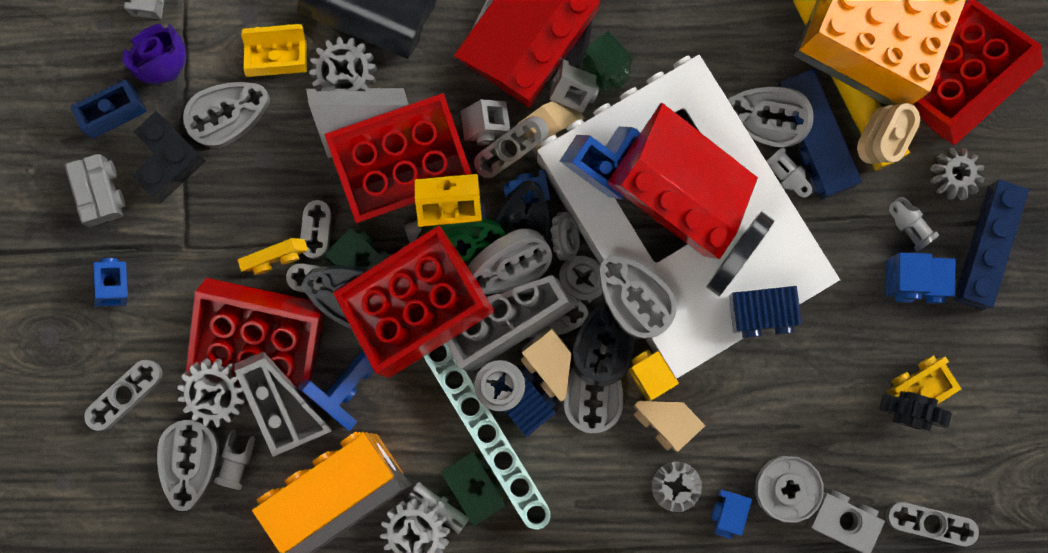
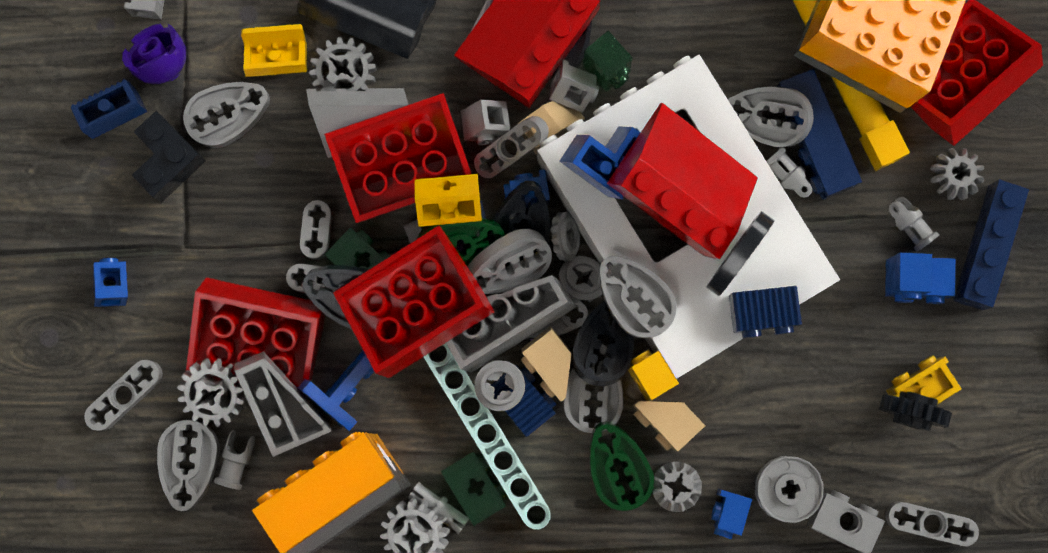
(95, 190): light grey brick -> none
(283, 252): yellow plate -> none
(636, 465): none -> dark green piece
(888, 133): tan brick -> none

